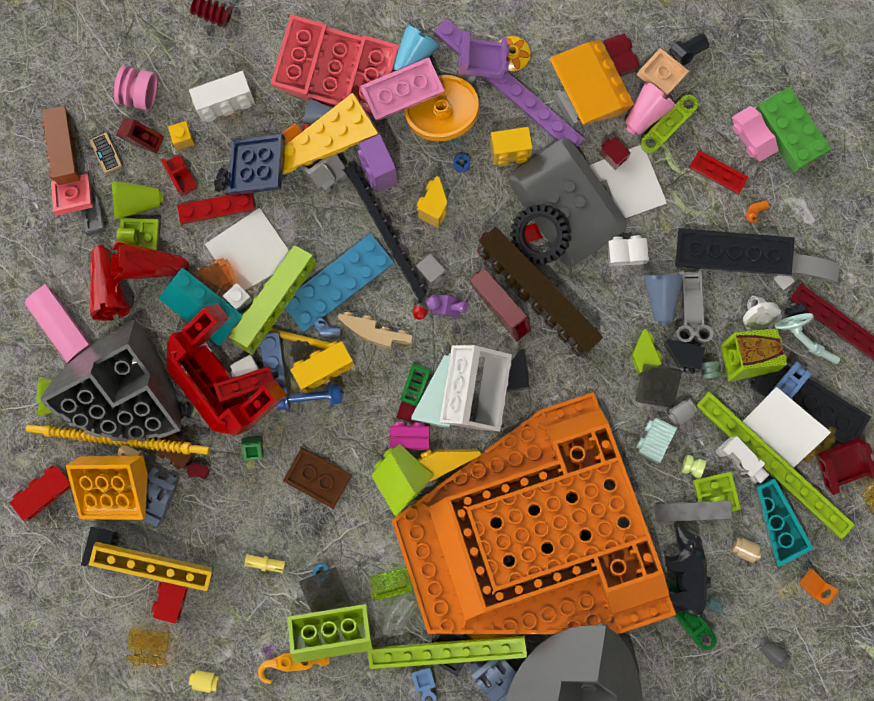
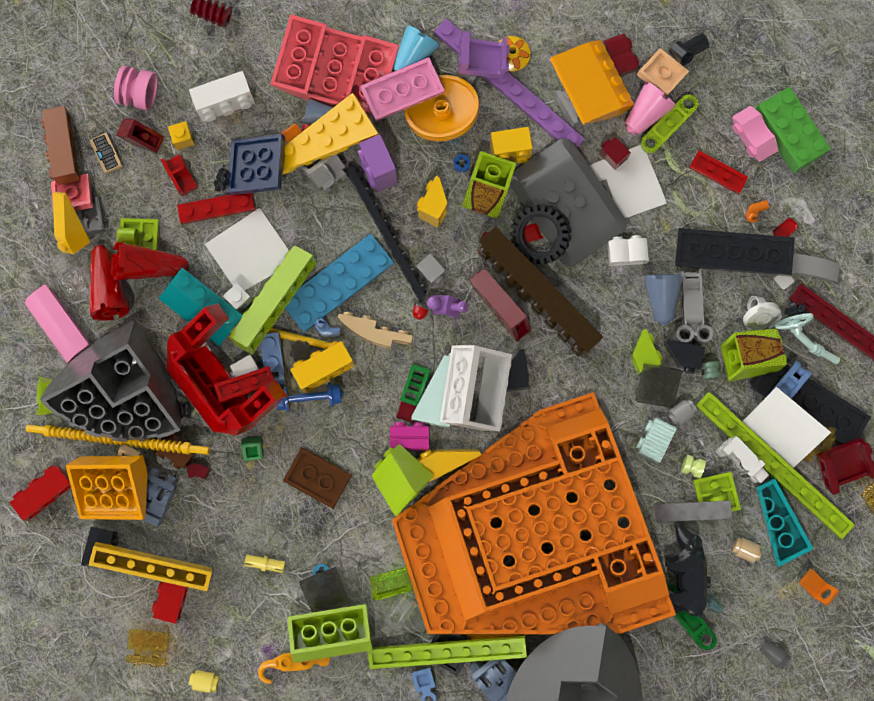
(67, 226): none -> yellow slope
(134, 198): lime cone -> none
(218, 275): clear orange slope -> none
(489, 184): none -> lime slope
(786, 228): none -> red piece

